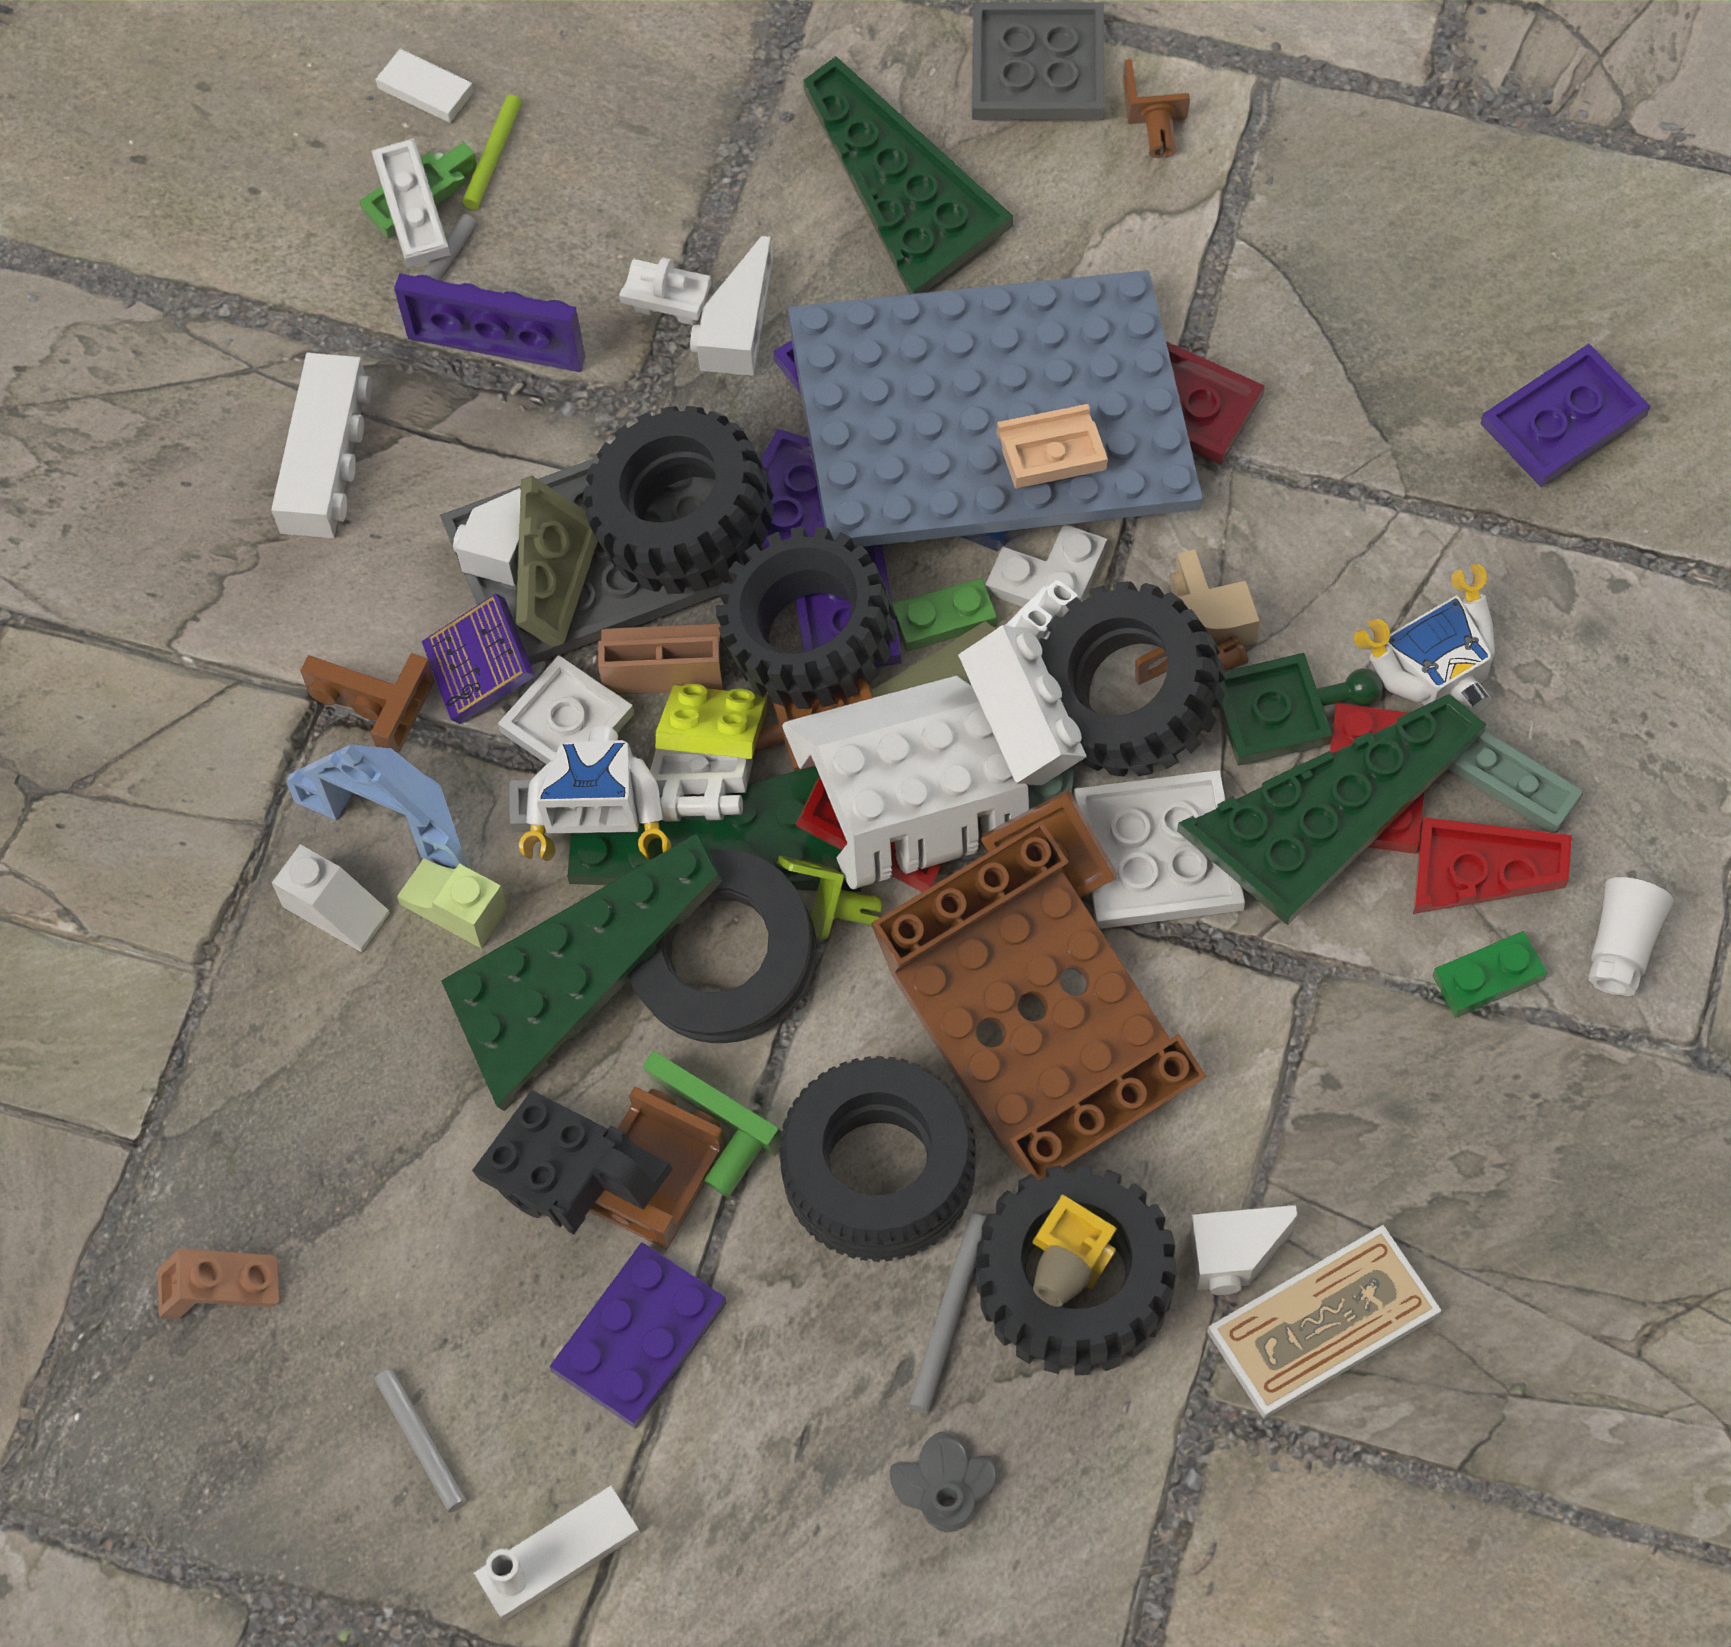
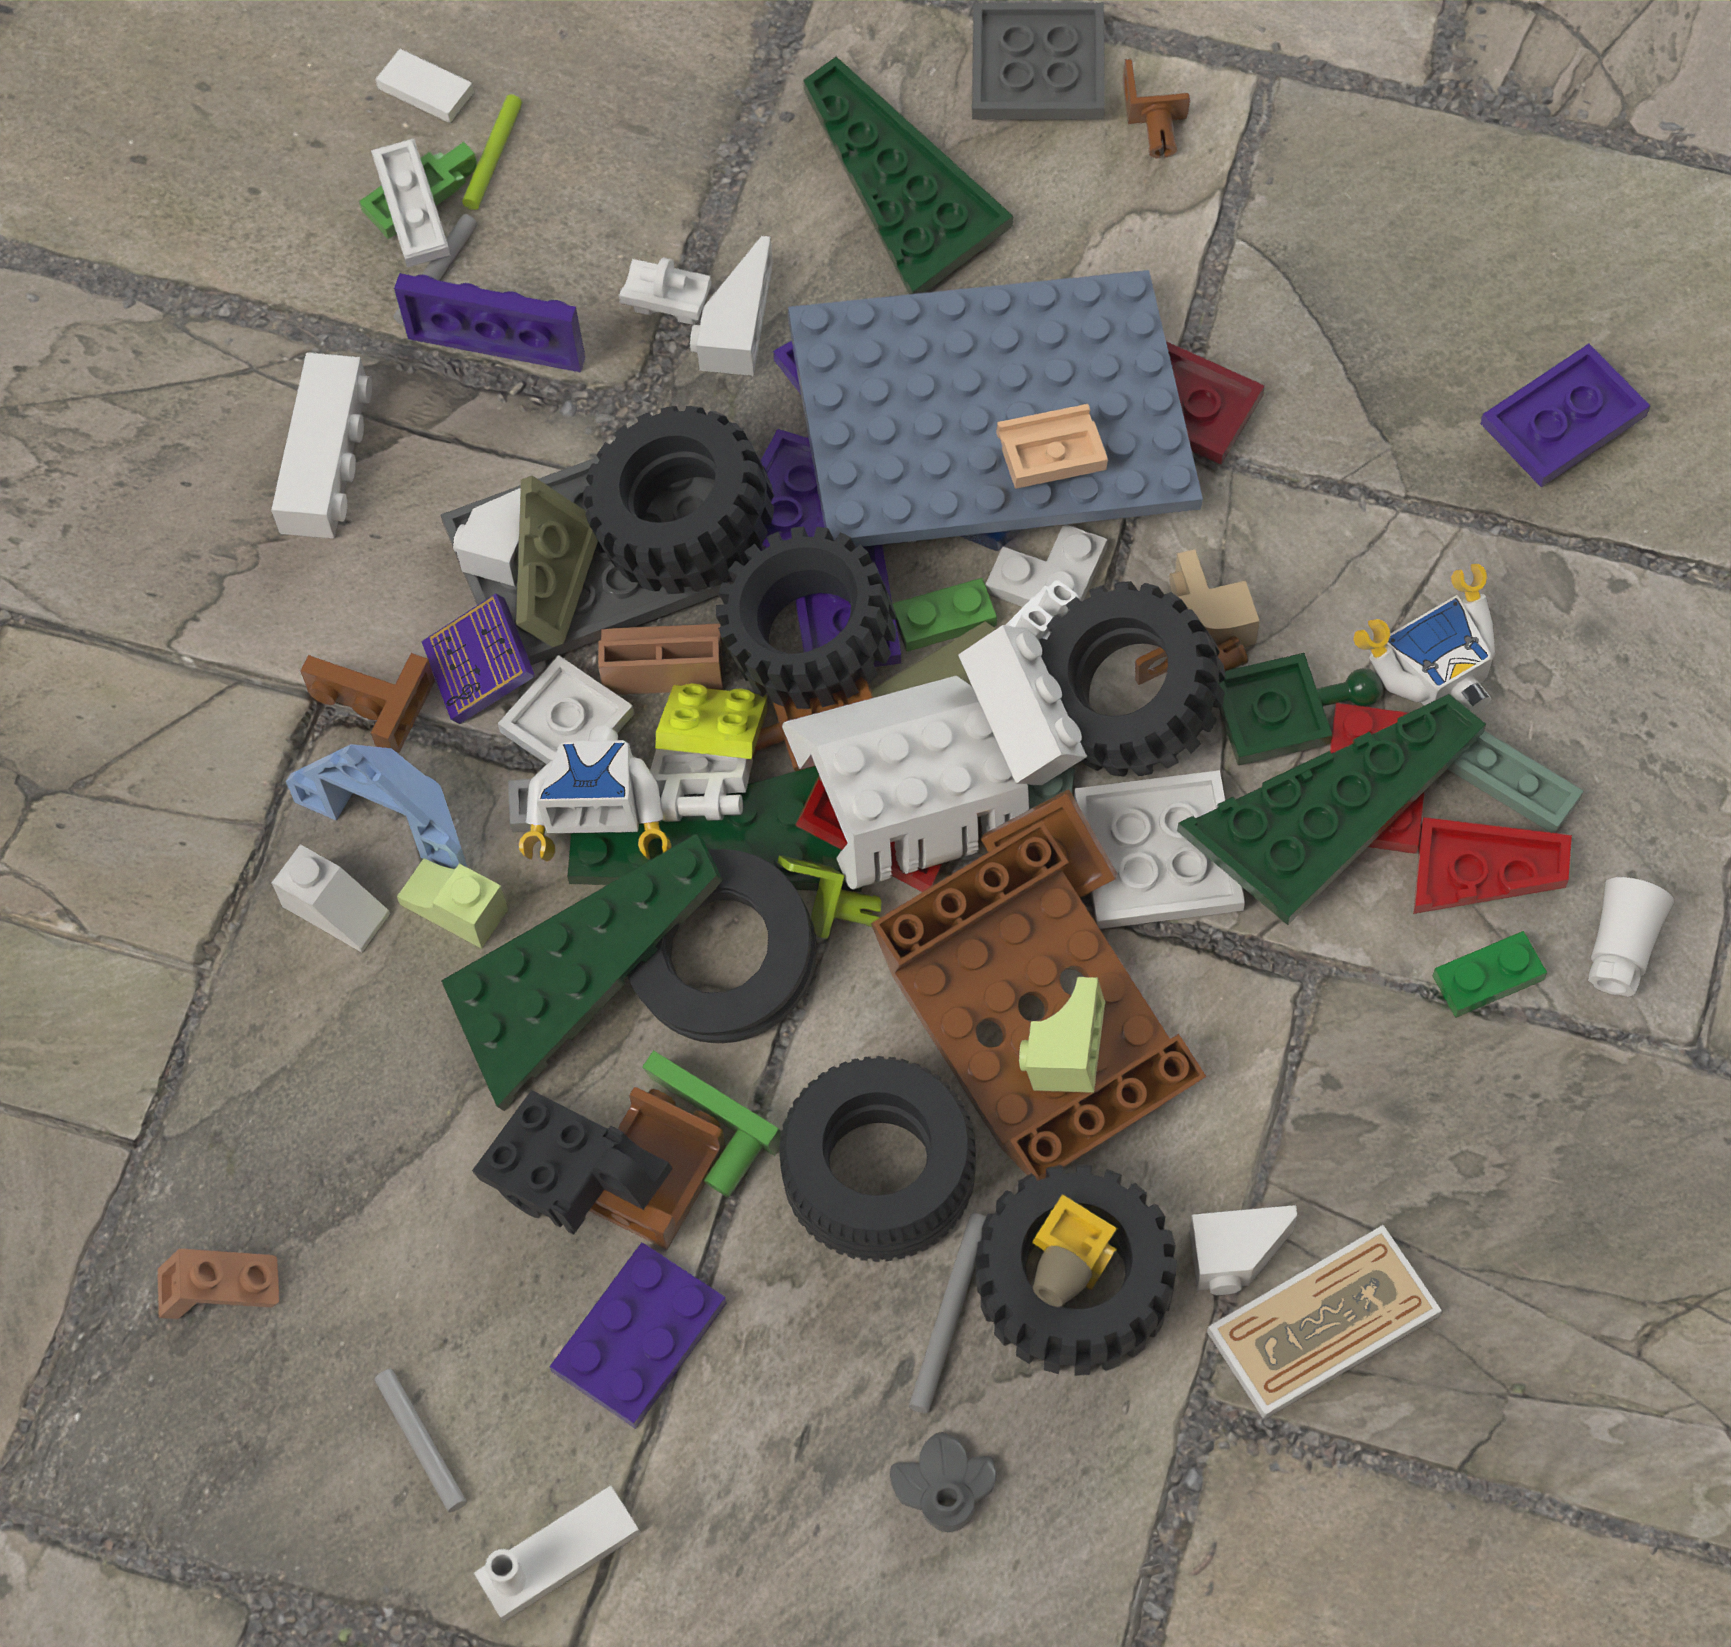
(1066, 1046): none -> yellowish green arch

